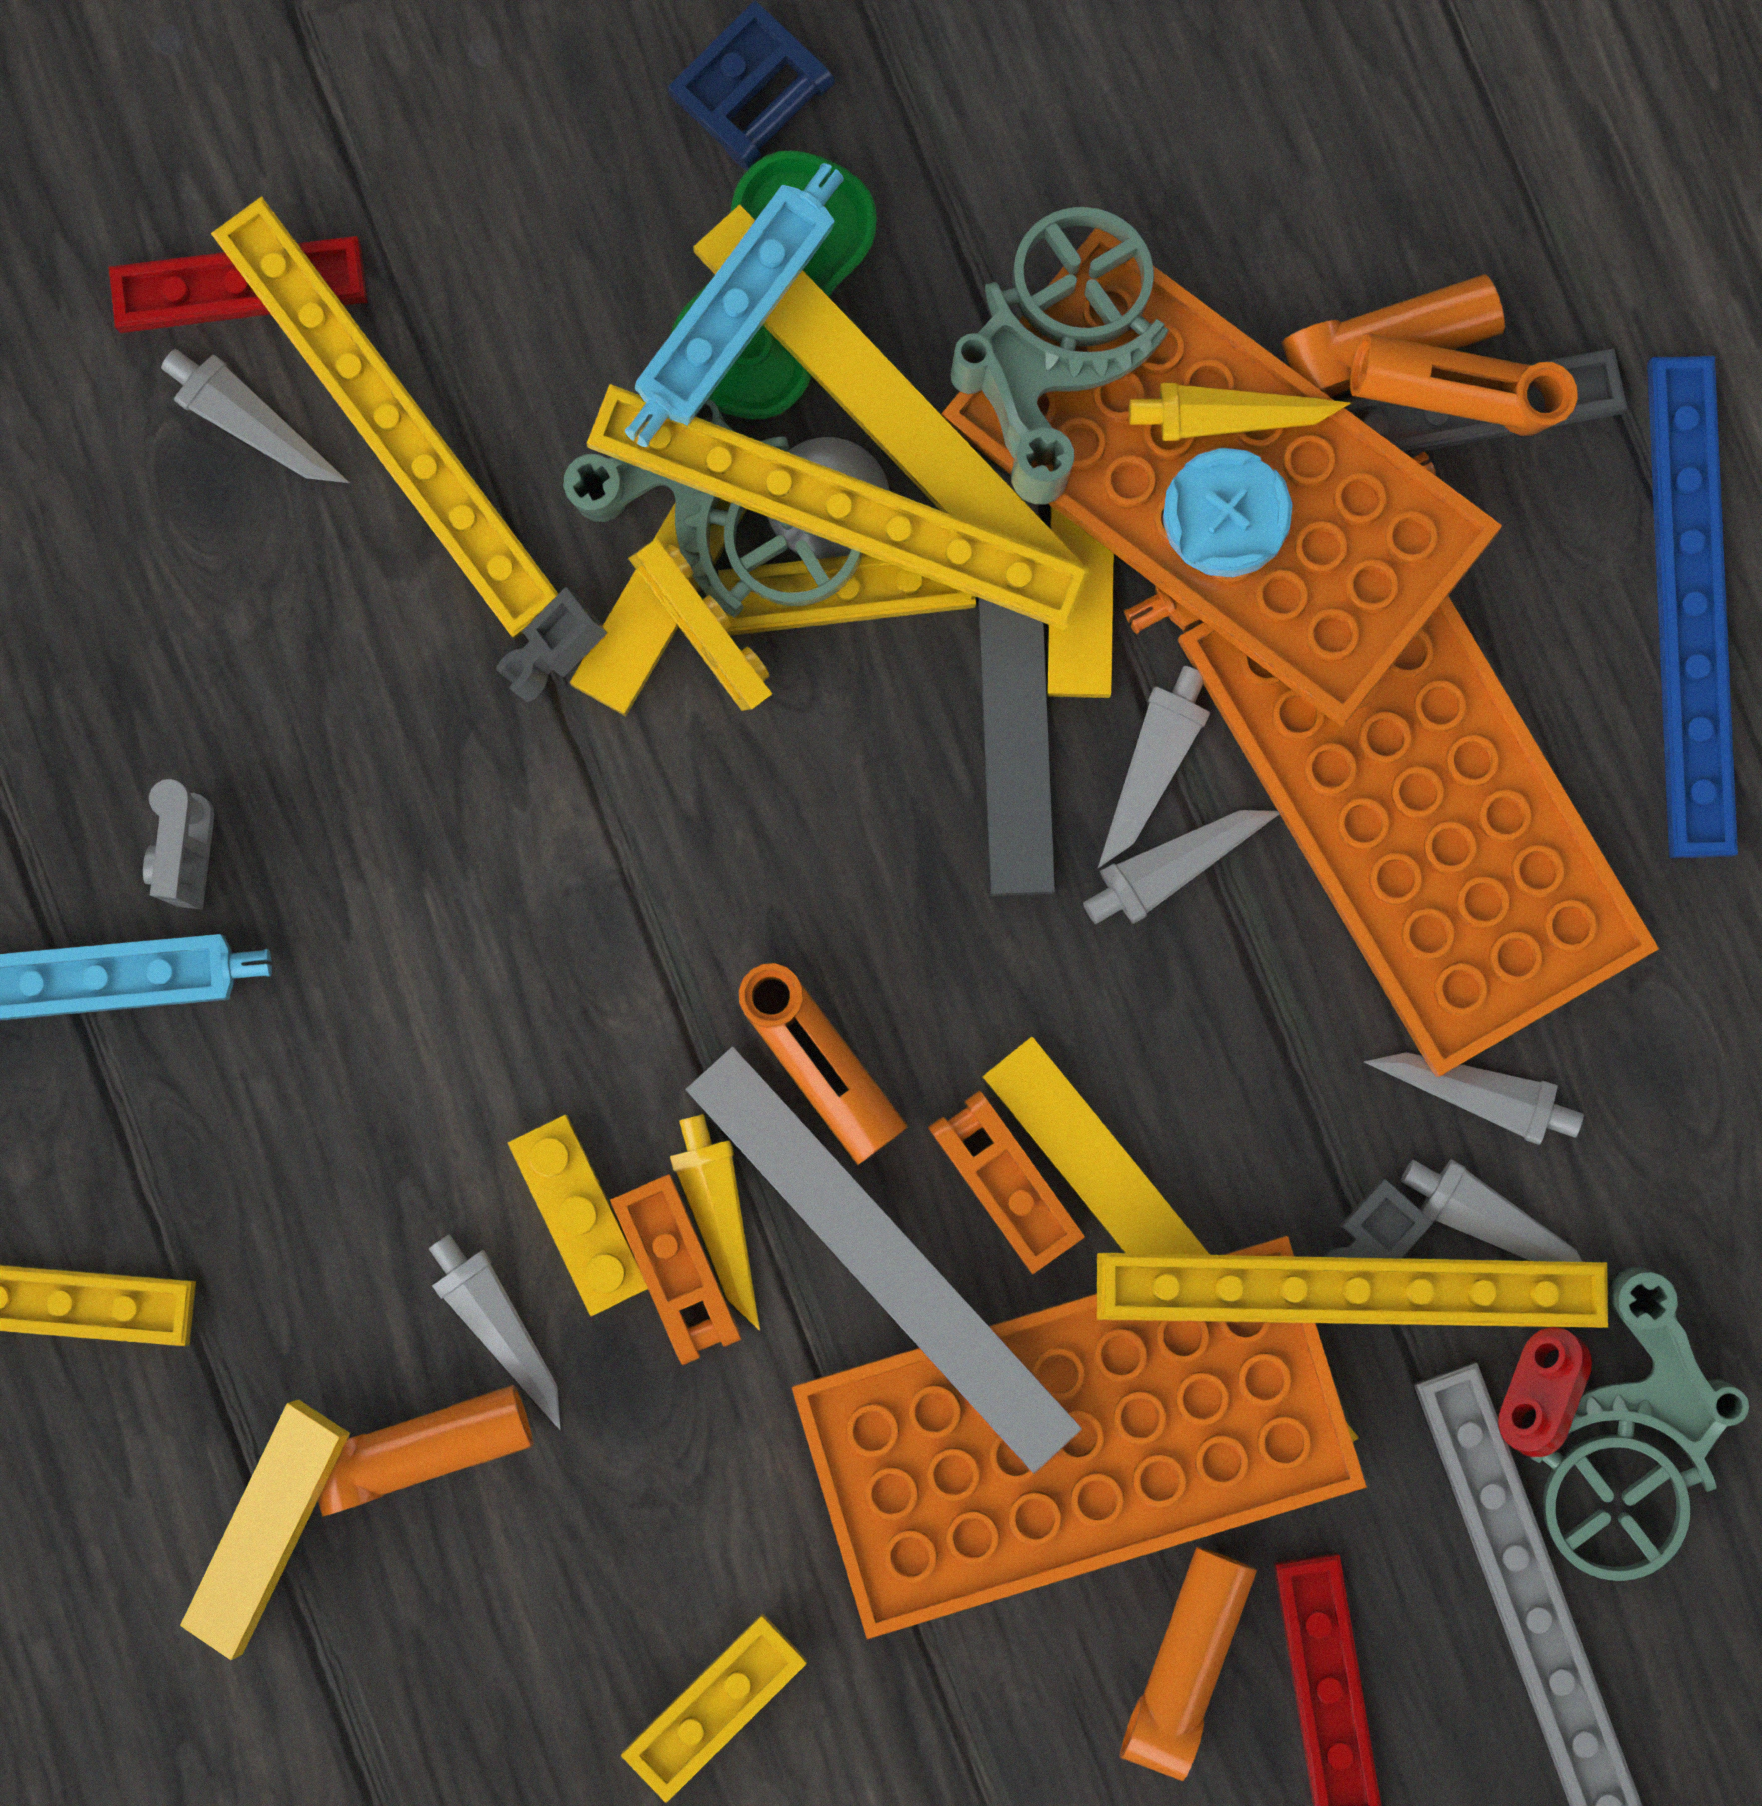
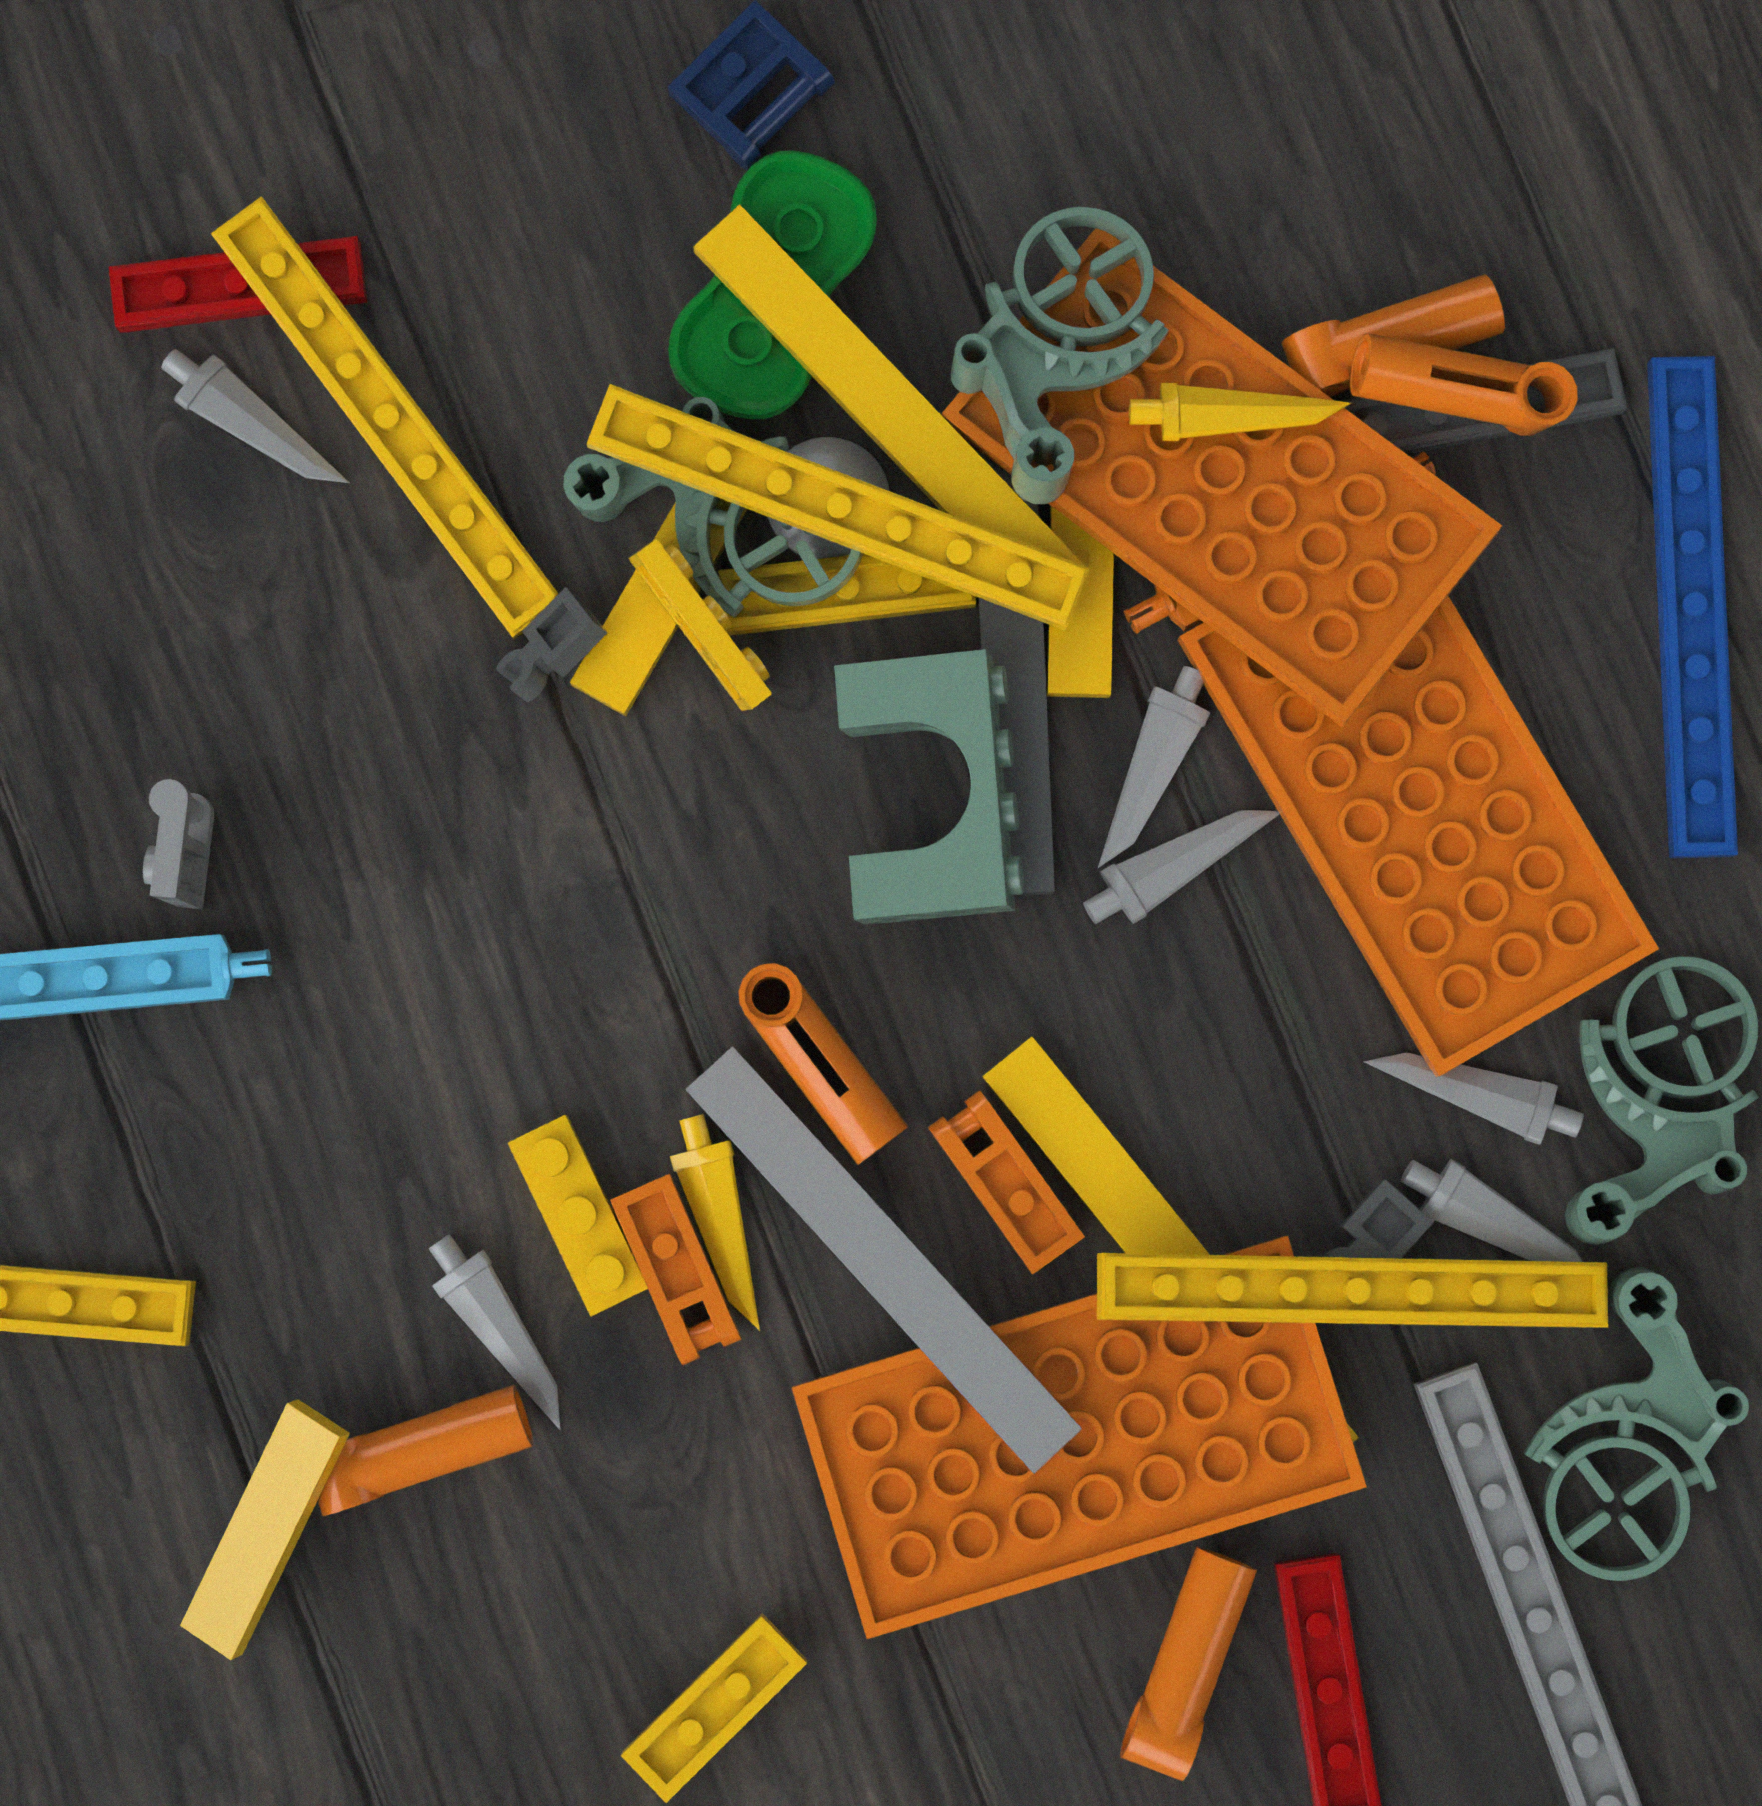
(734, 305): medium azure plate -> none
(972, 864): none -> sand green arch
(1227, 512): medium azure tile -> none
(1548, 1391): red plate -> none
(1674, 1143): none -> sand green piece

